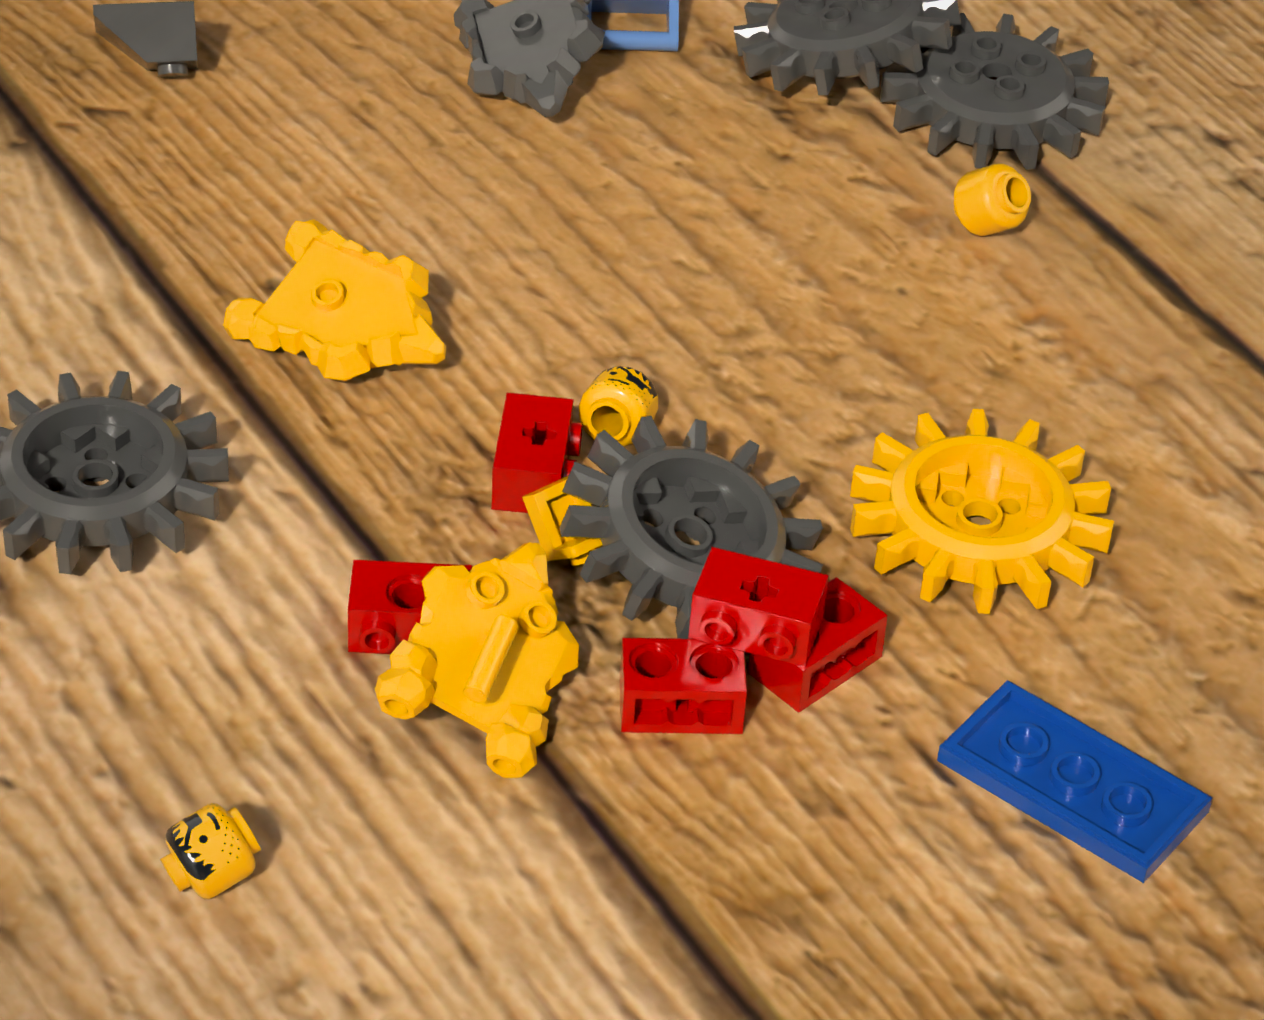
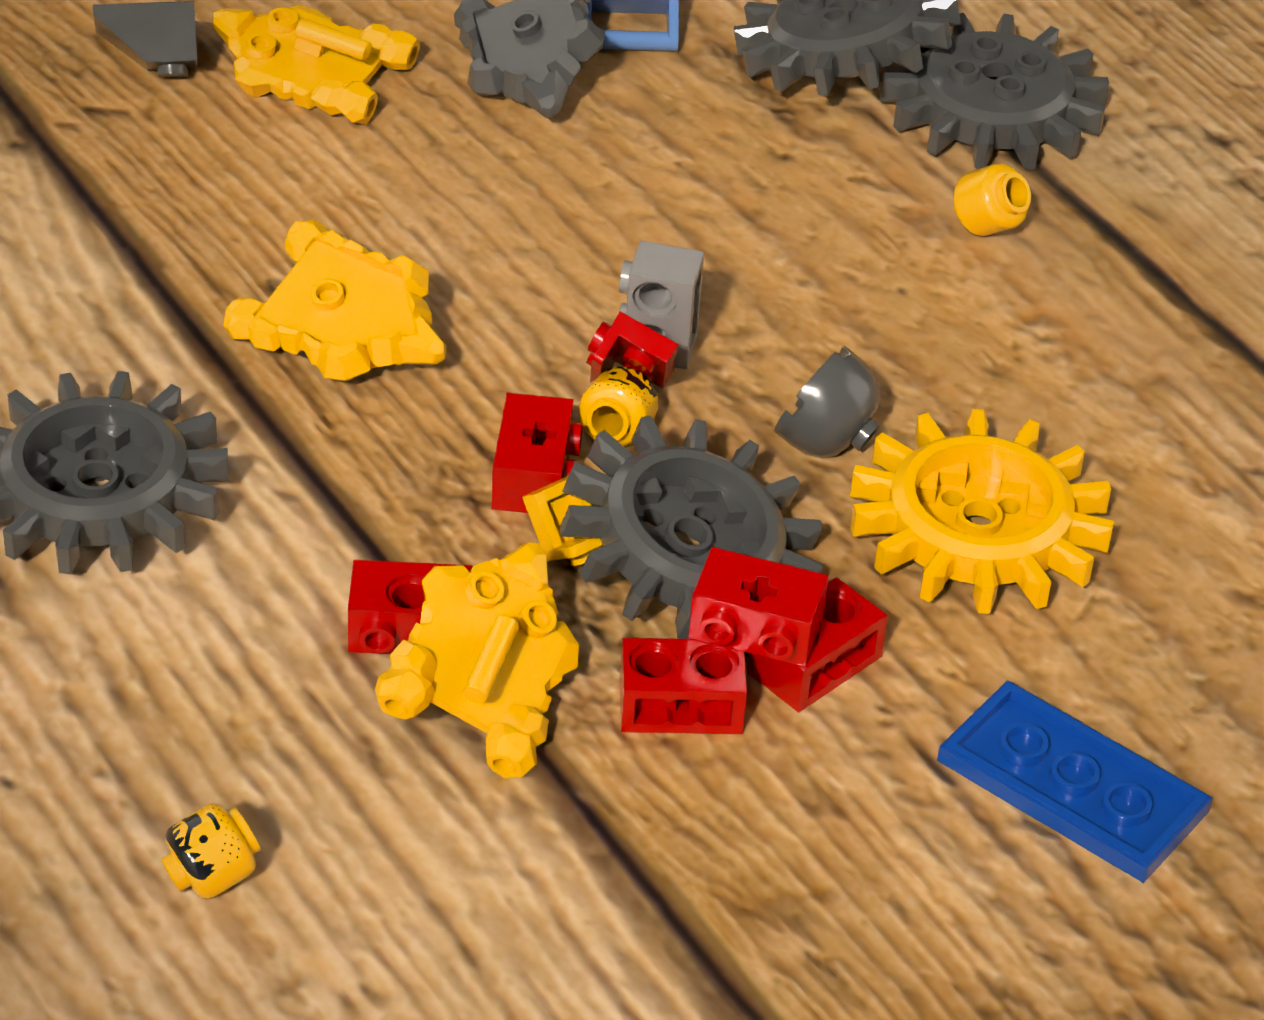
(311, 58): none -> yellow shield
(634, 347): none -> red bracket
(665, 293): none -> light grey brick
(834, 408): none -> dark grey cylinder

